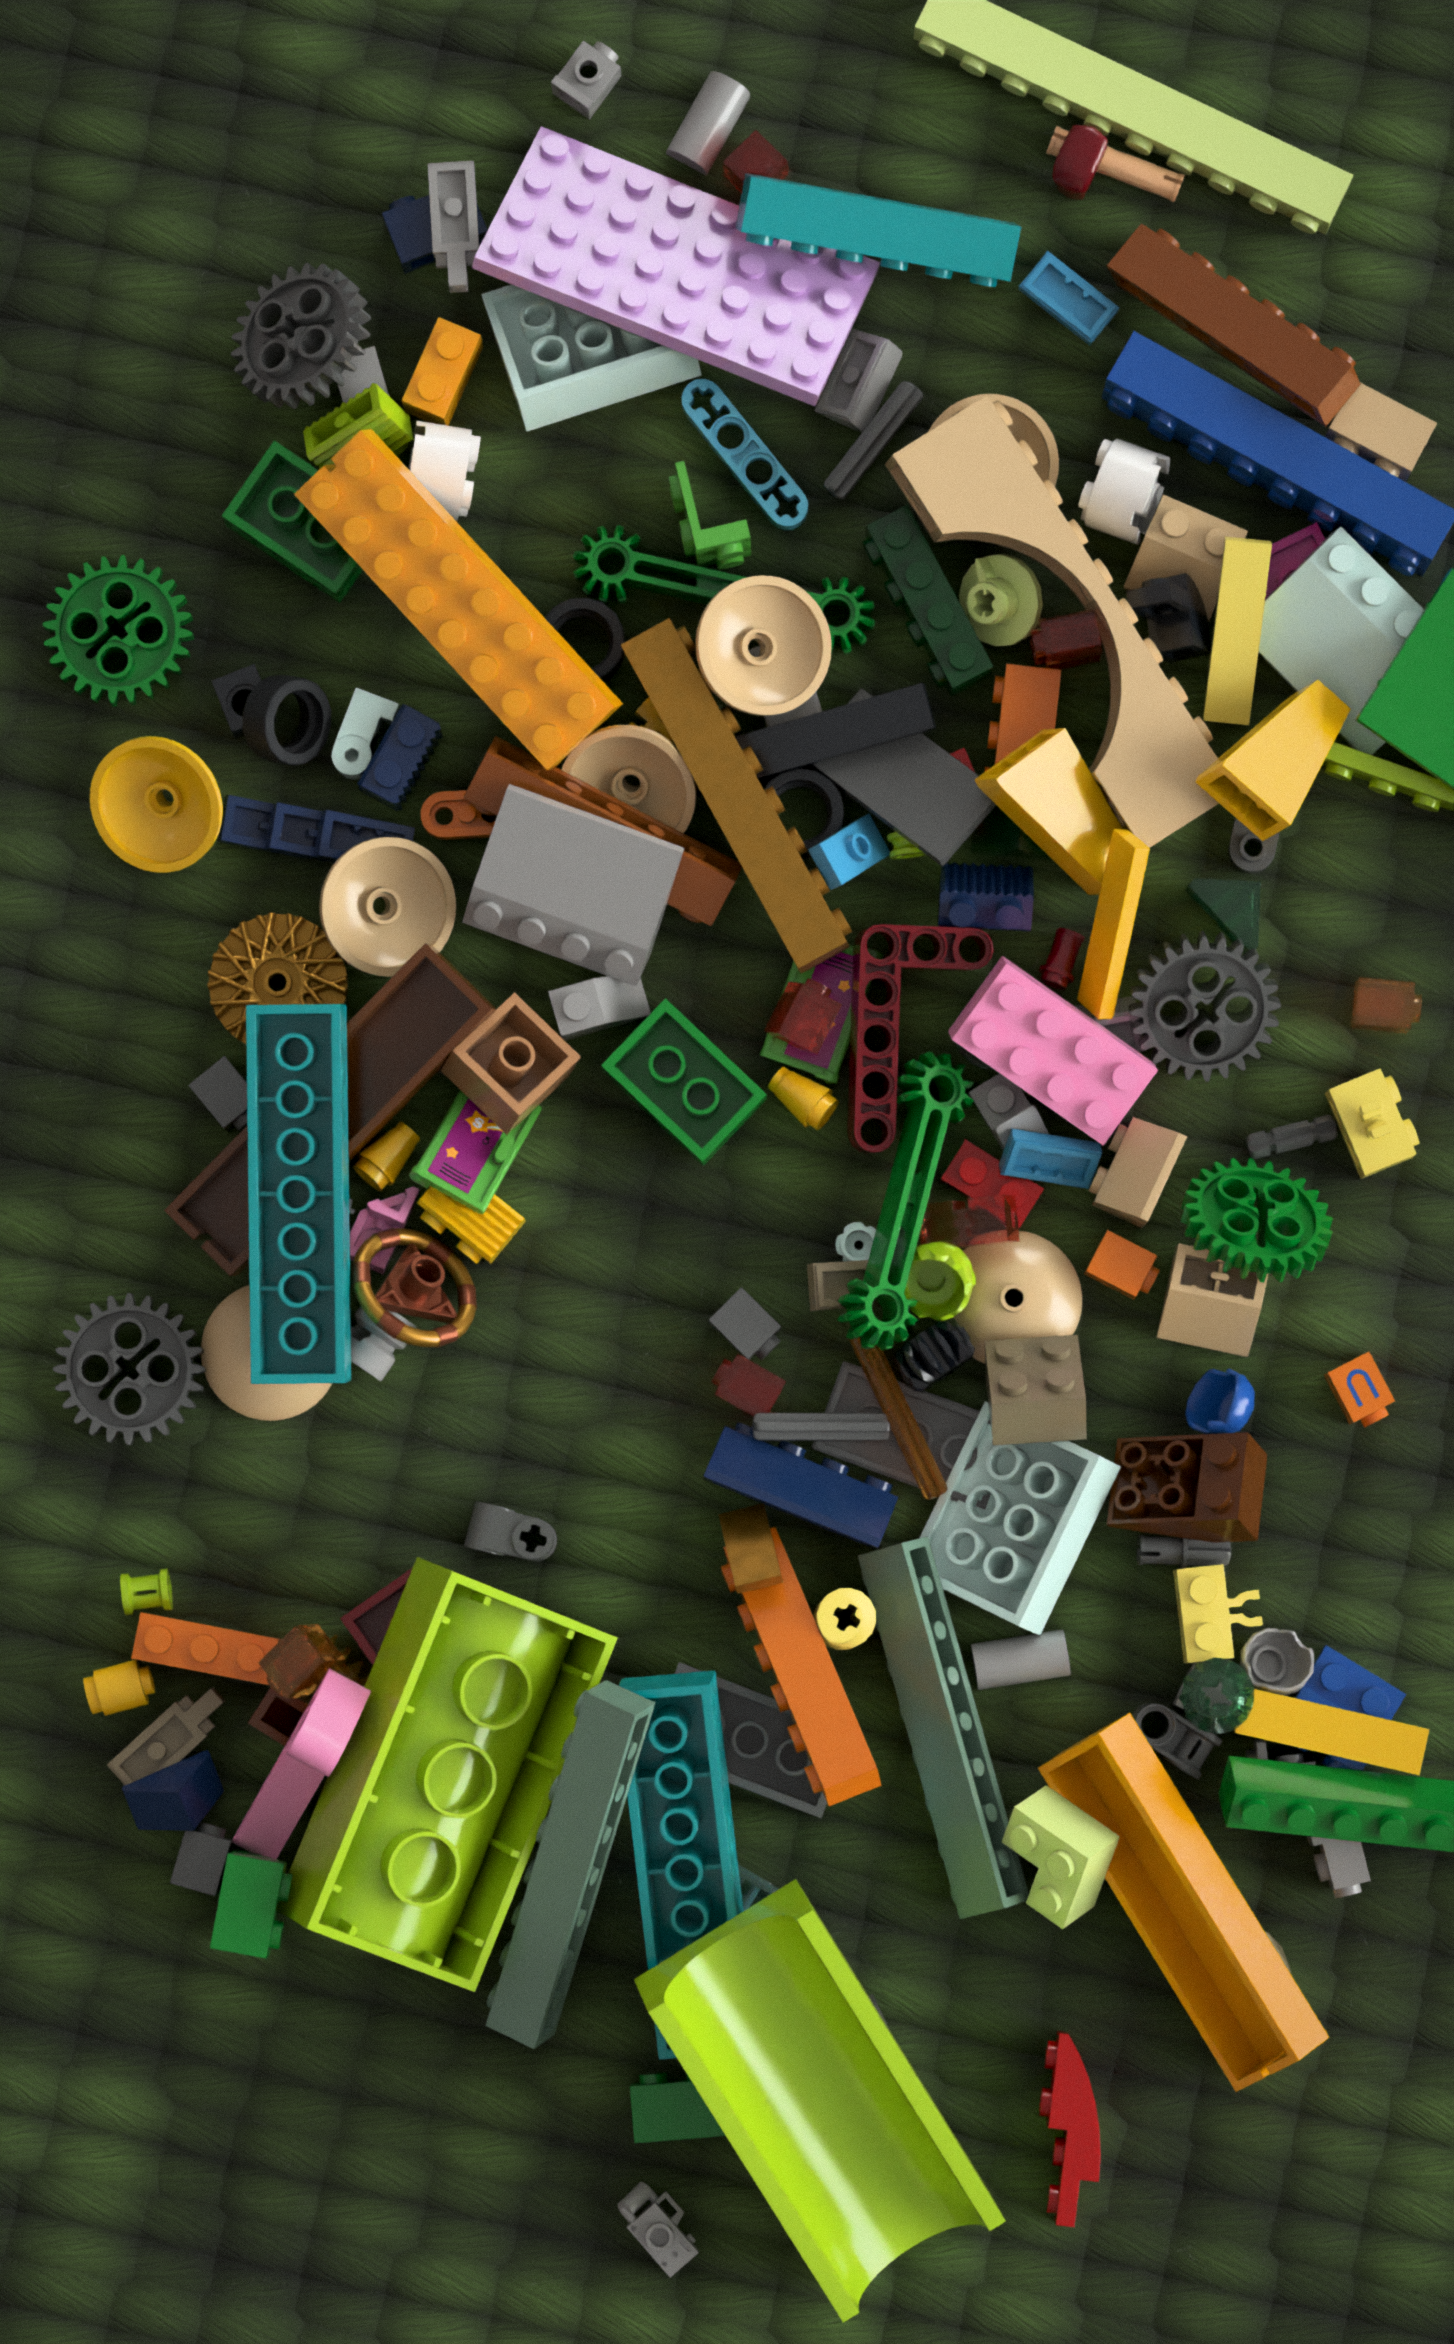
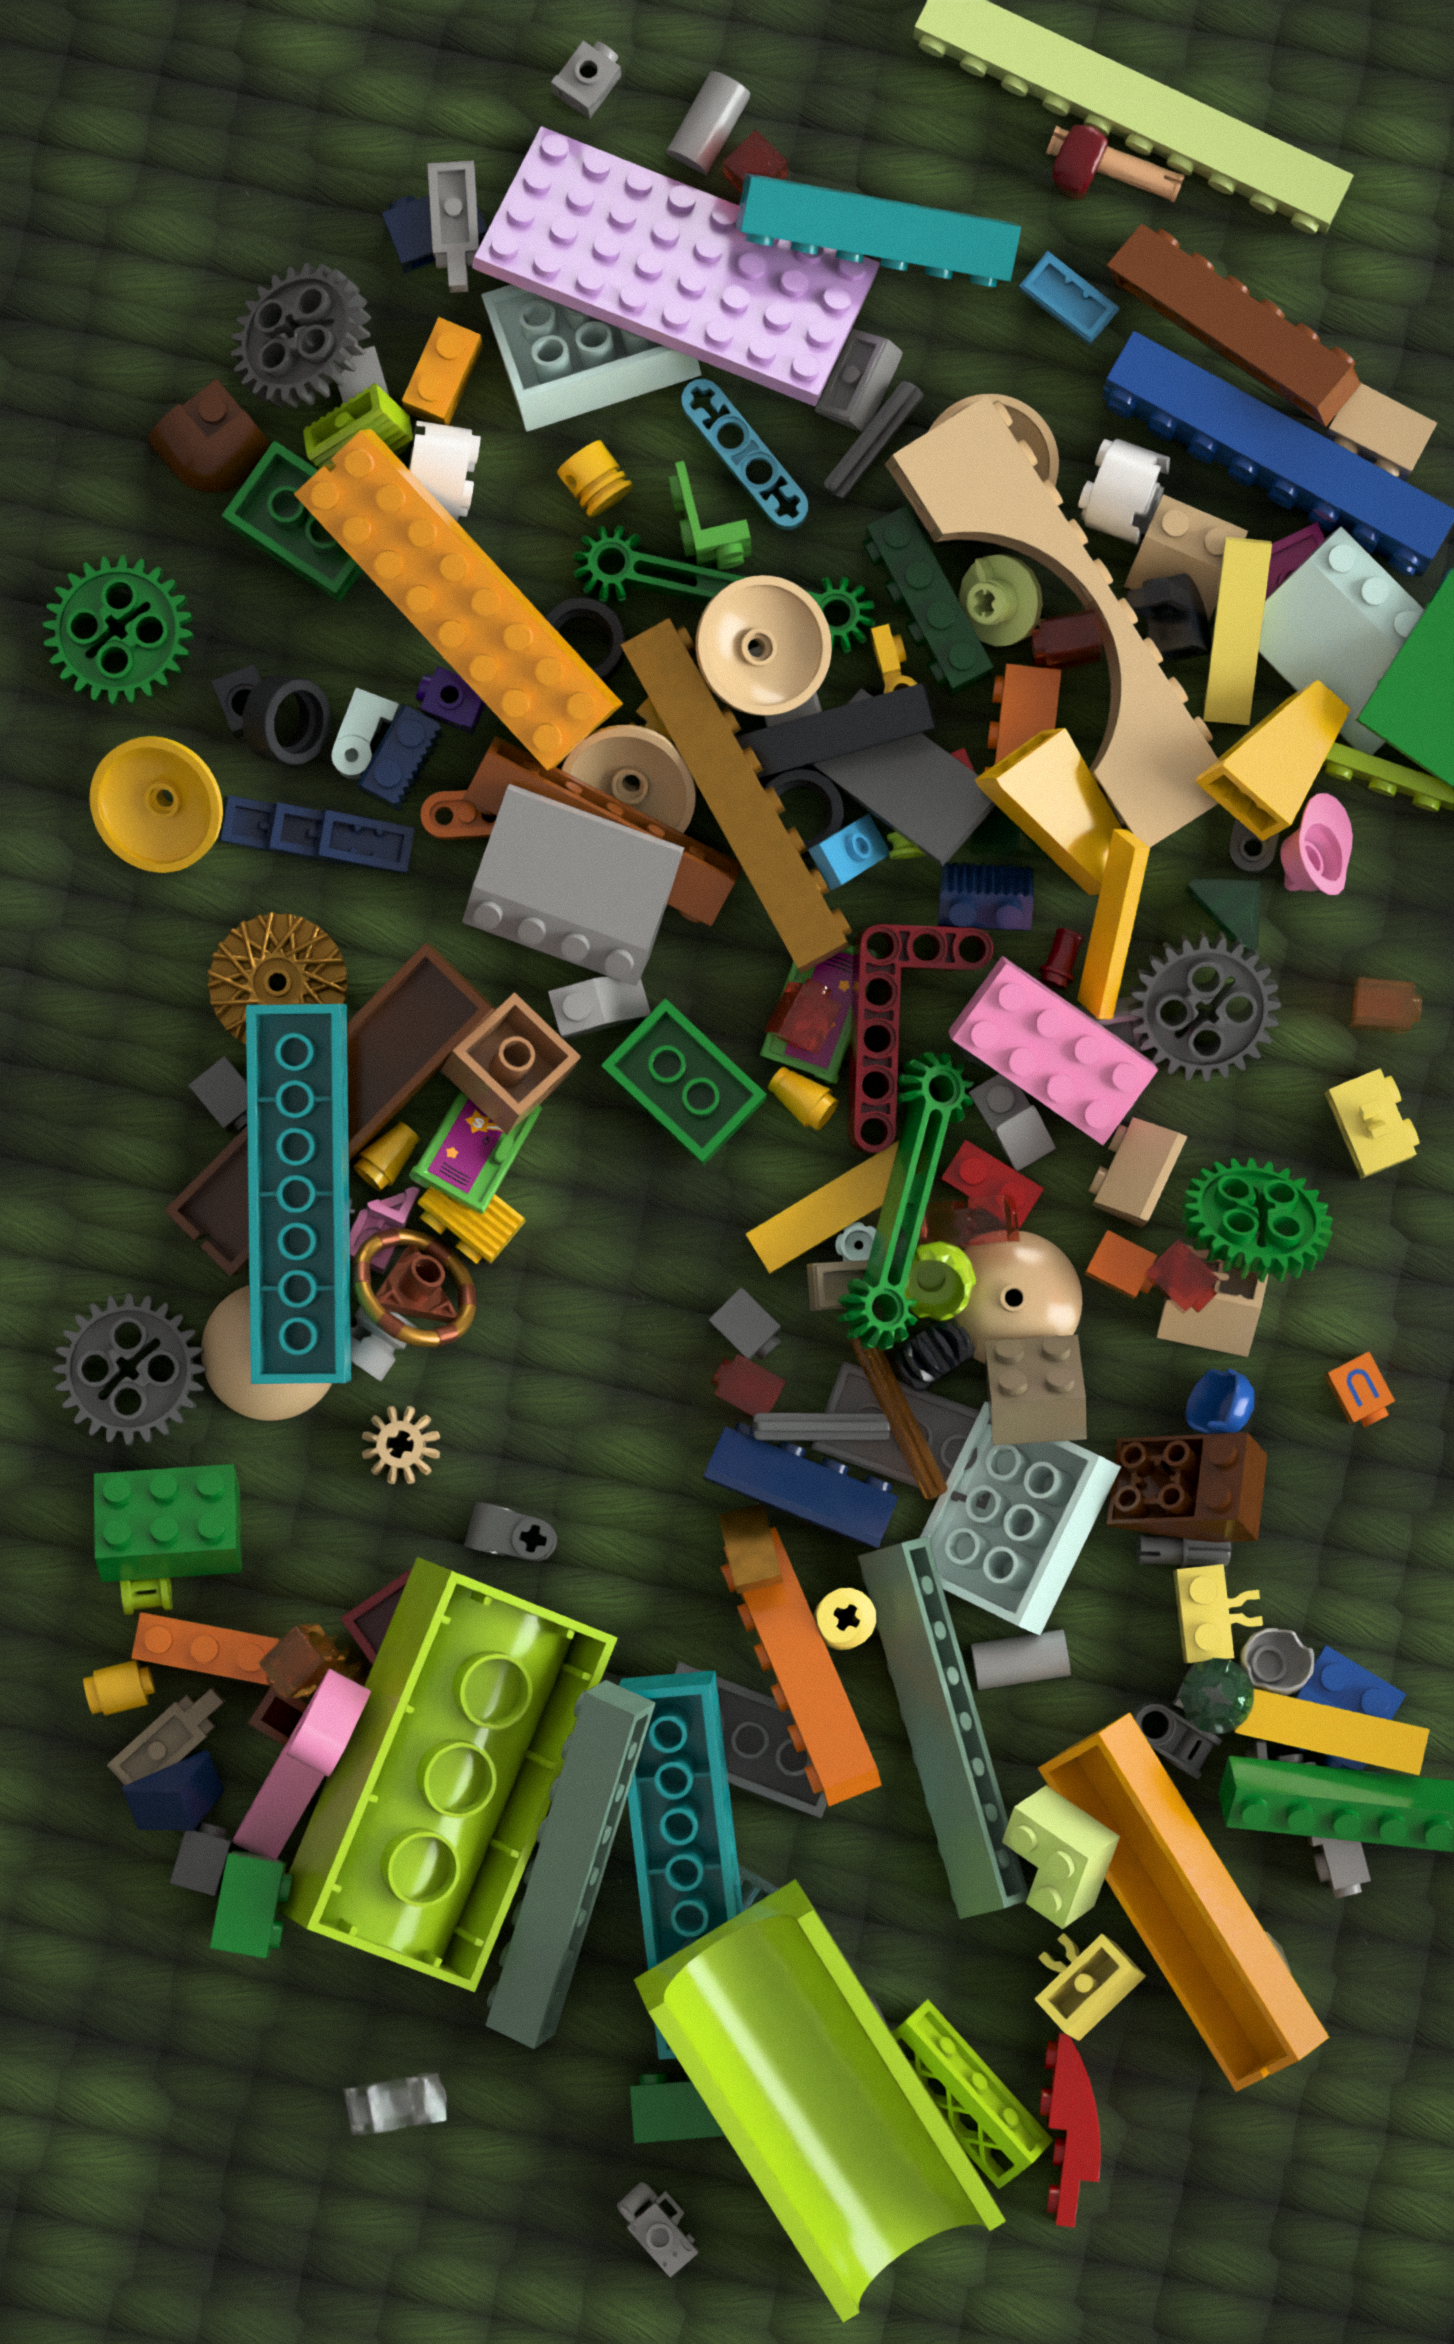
(167, 1523): none -> green brick
(209, 441): none -> reddish brown brick
(396, 2103): none -> clear brick
(408, 1459): none -> tan gear
(416, 898): tan dish -> none
(461, 714): none -> dark purple brick
(594, 478): none -> yellow piece
(824, 1212): none -> yellow tile
(889, 654): none -> yellow plate
(973, 2091): none -> lime fence
(1050, 1158): dark azure plate -> none
(1089, 1985): none -> light yellow brick
(1182, 1278): none -> clear red brick
(1291, 1136): dark grey axle -> none
(1320, 849): none -> bright pink piece

